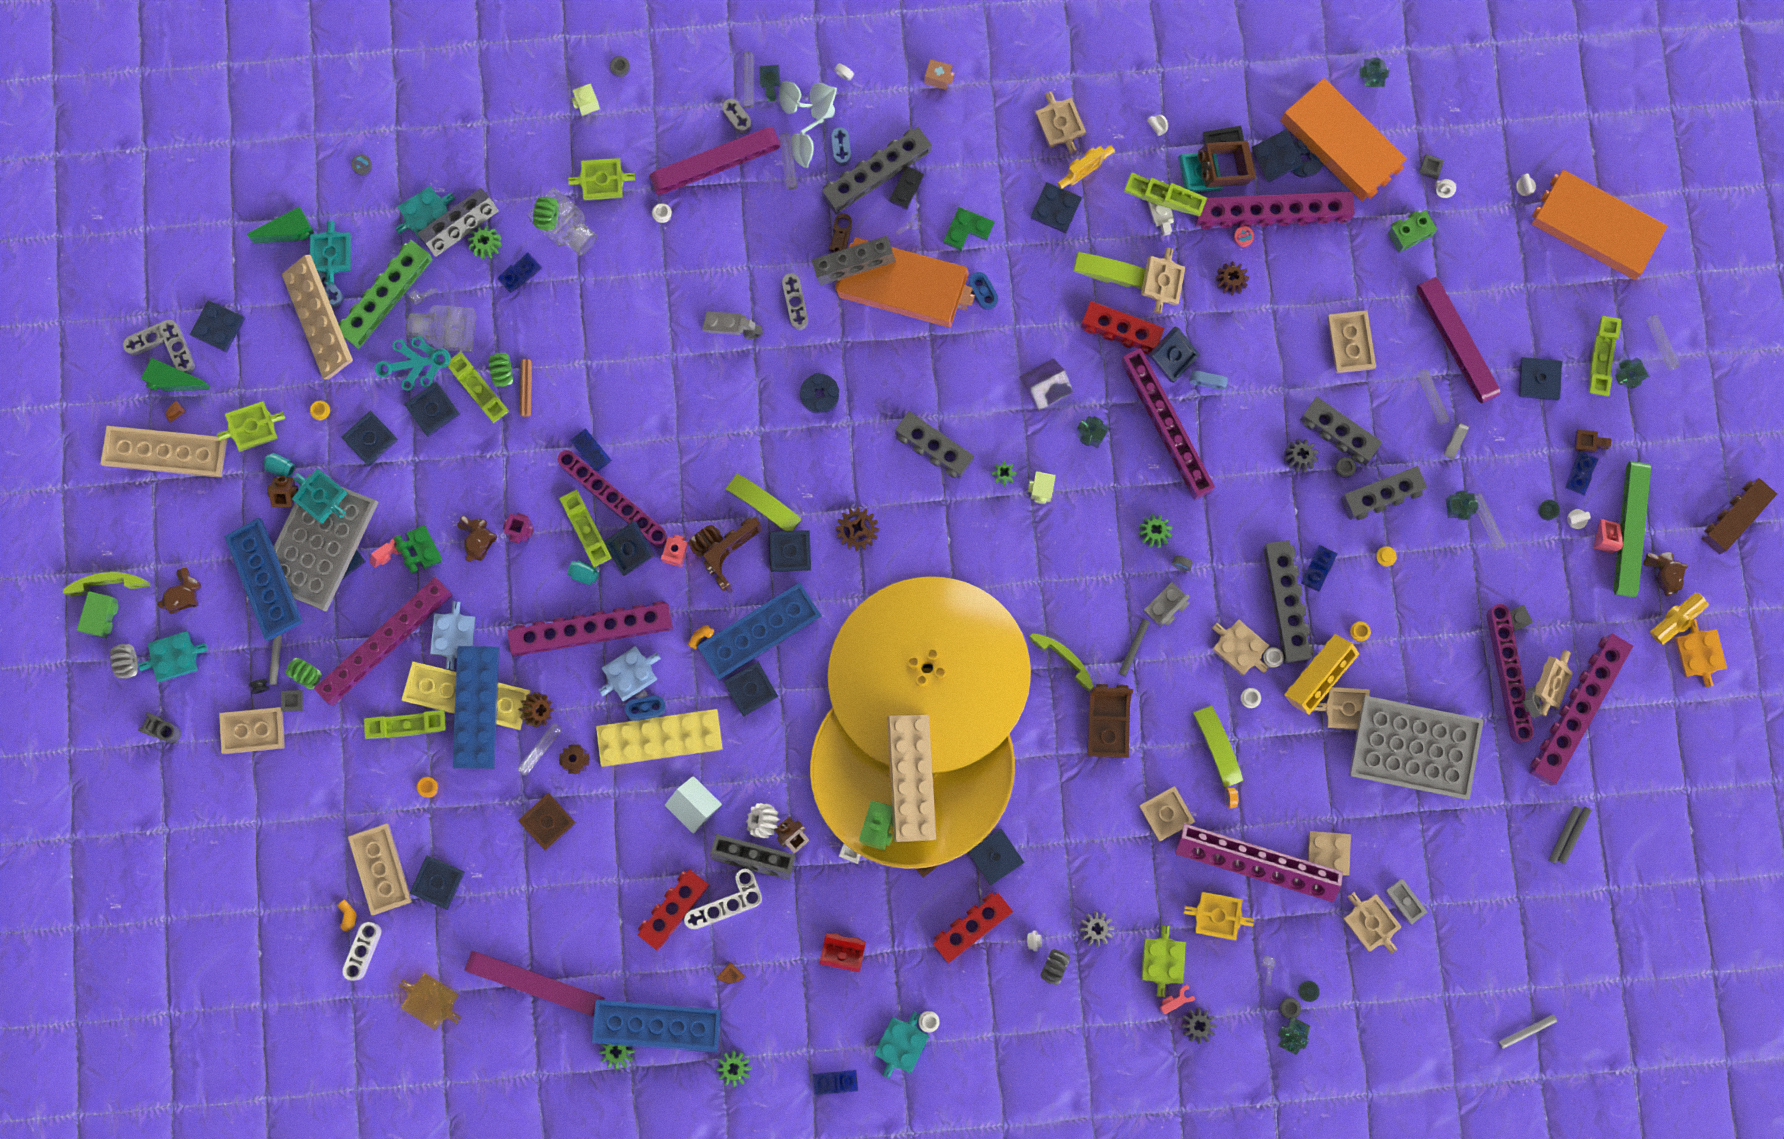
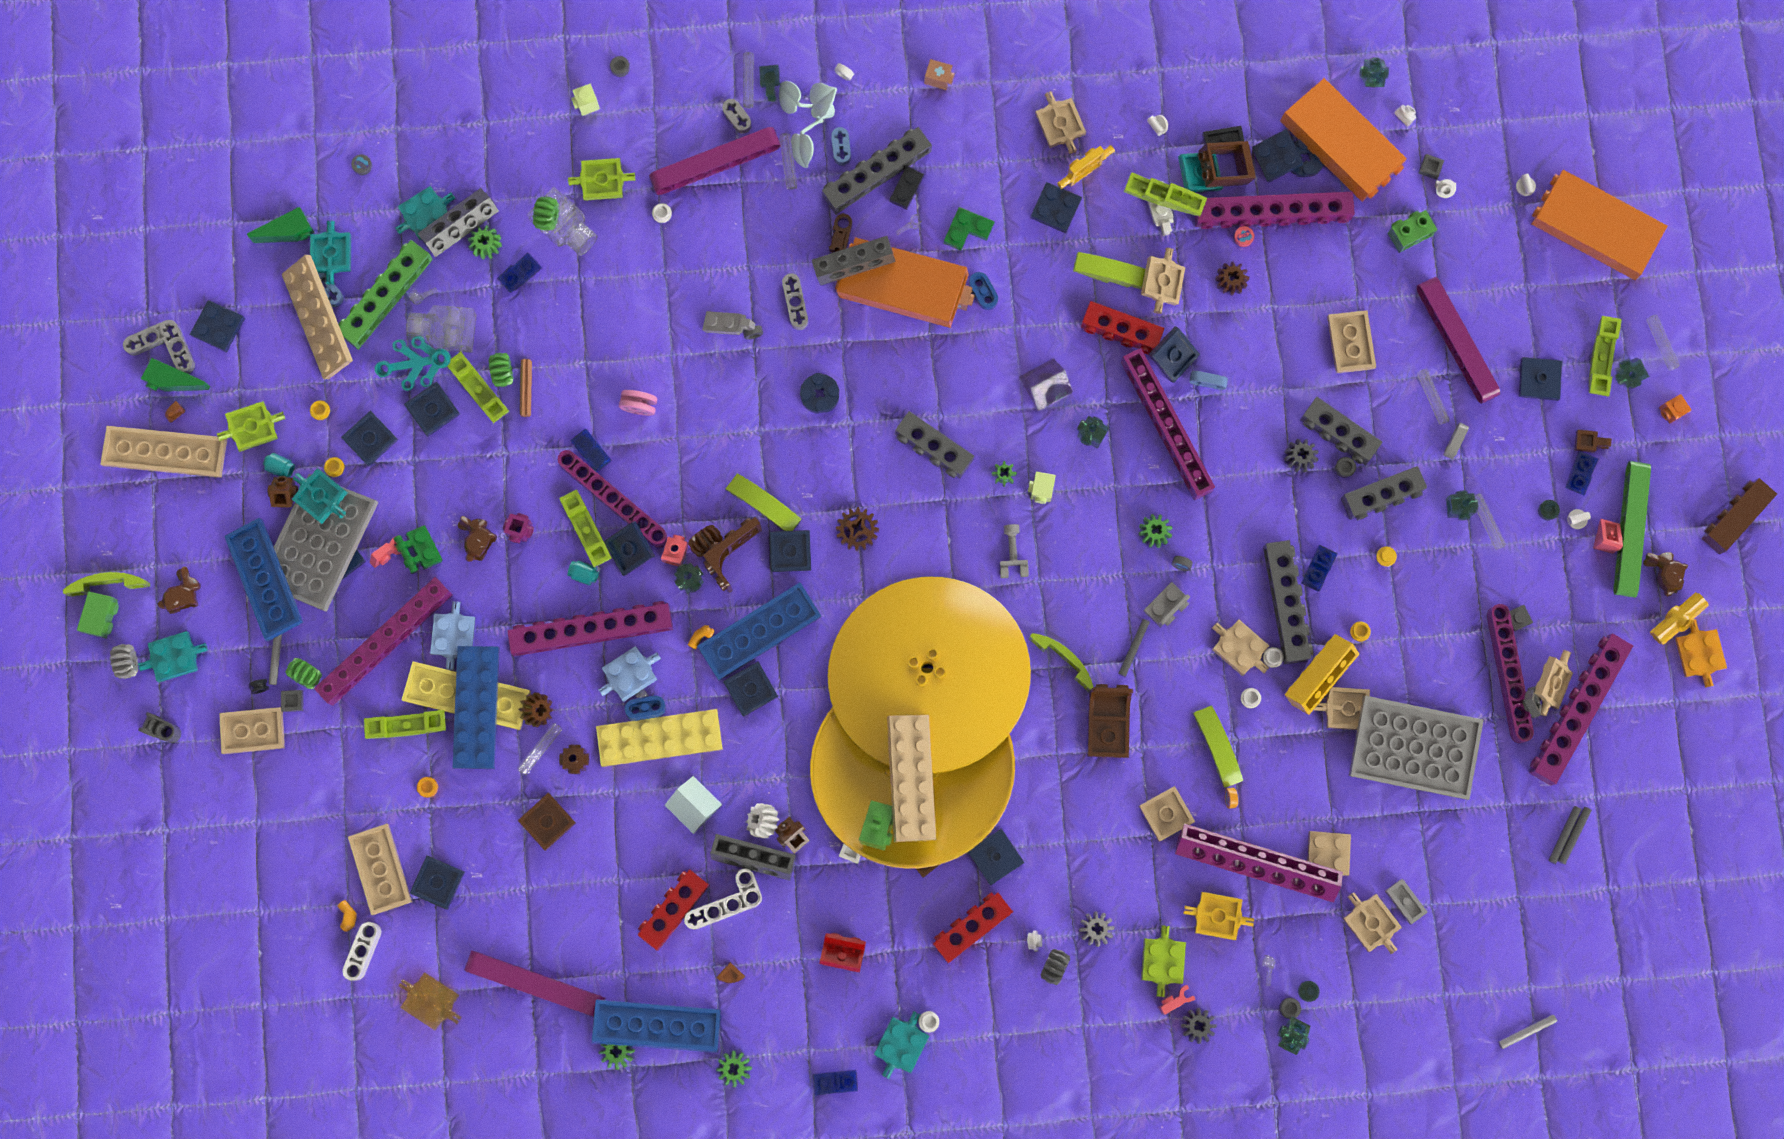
(334, 467): none -> yellow plate
(637, 402): none -> bright pink head
(691, 584): none -> brick
(1011, 531): none -> light grey bar
(1406, 114): none -> white plate
(1674, 408): none -> orange bracket

